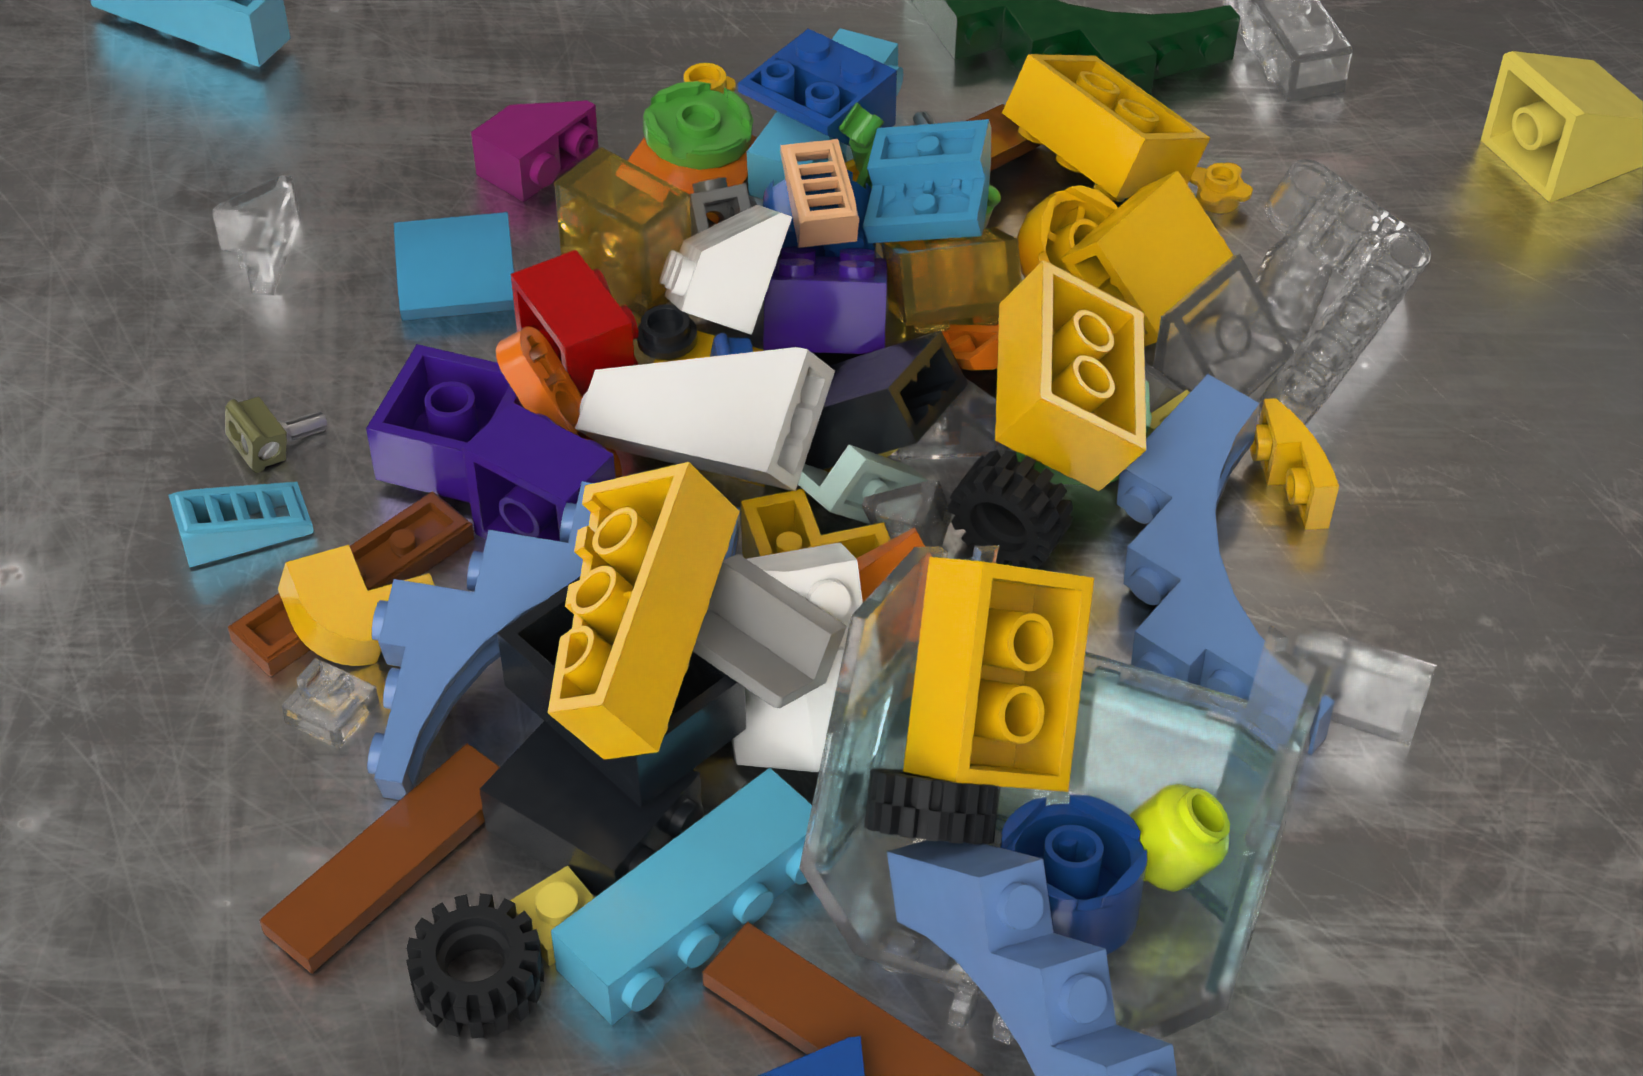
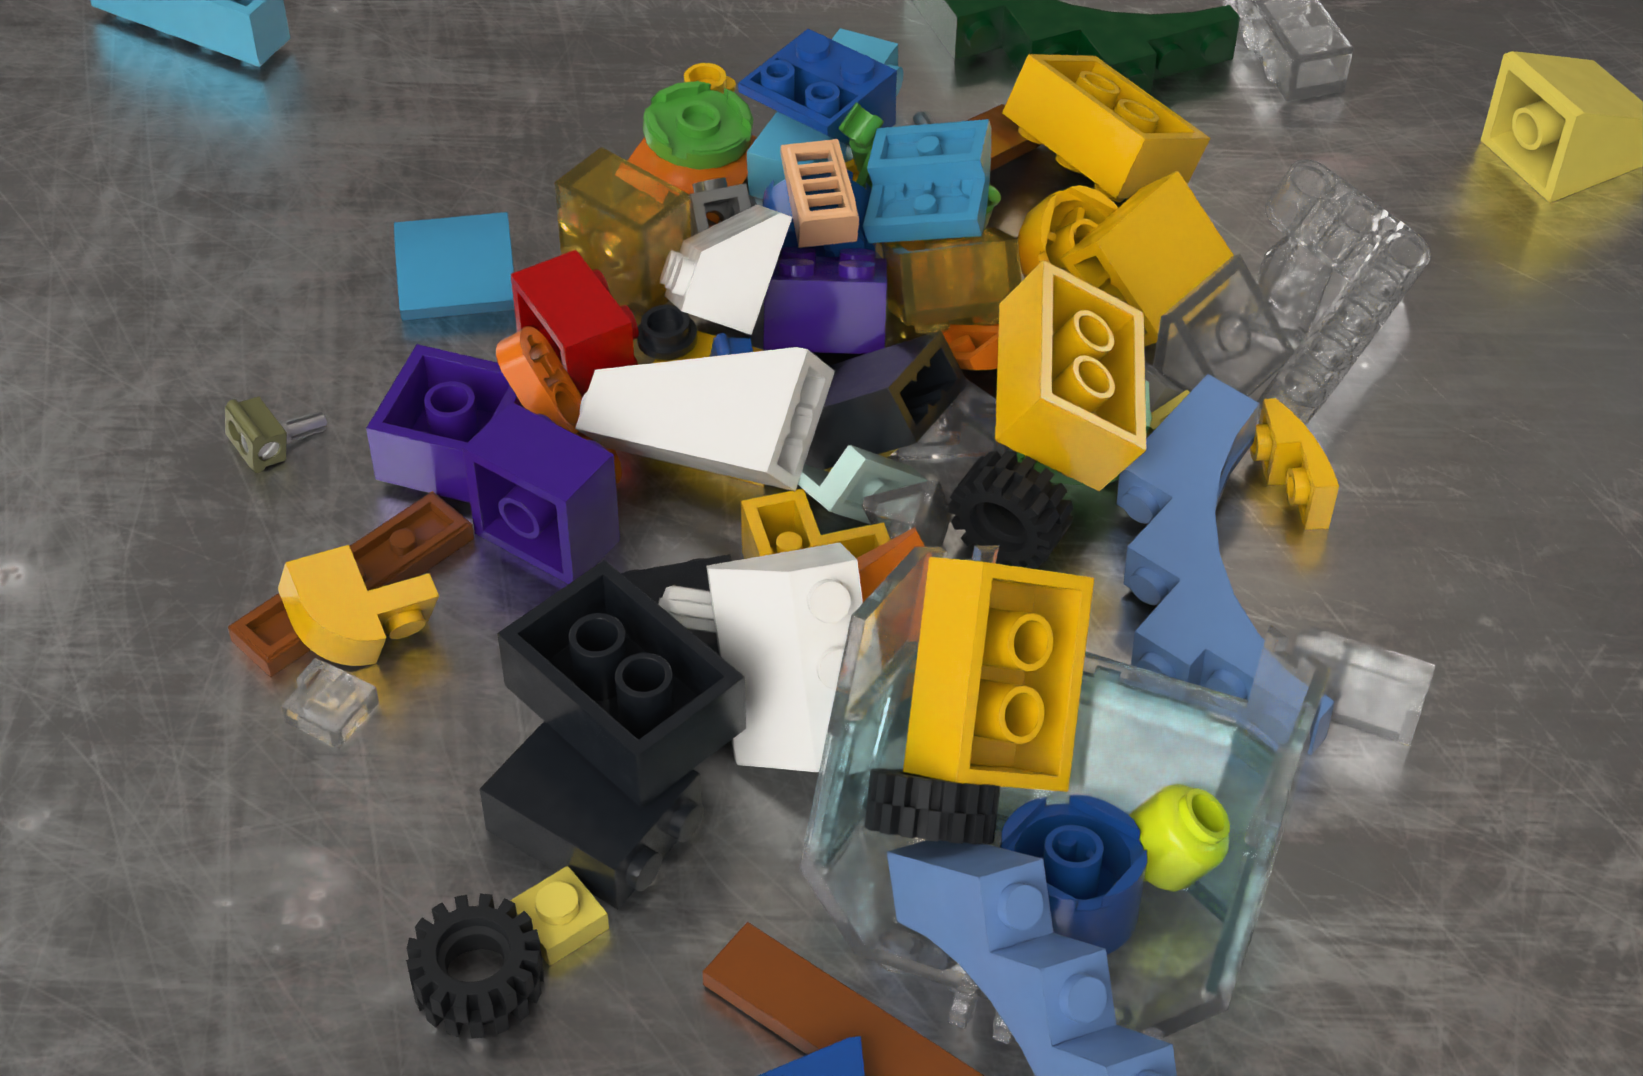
(206, 514): medium azure slope -> none
(260, 230): clear slope -> none
(381, 862): dark orange tile -> none
(450, 637): medium blue arch -> none
(534, 144): magenta slope -> none
(638, 605): yellow wedge -> none
(685, 898): medium azure brick -> none
(767, 634): light grey panel -> none
(1220, 187): yellow plate -> none

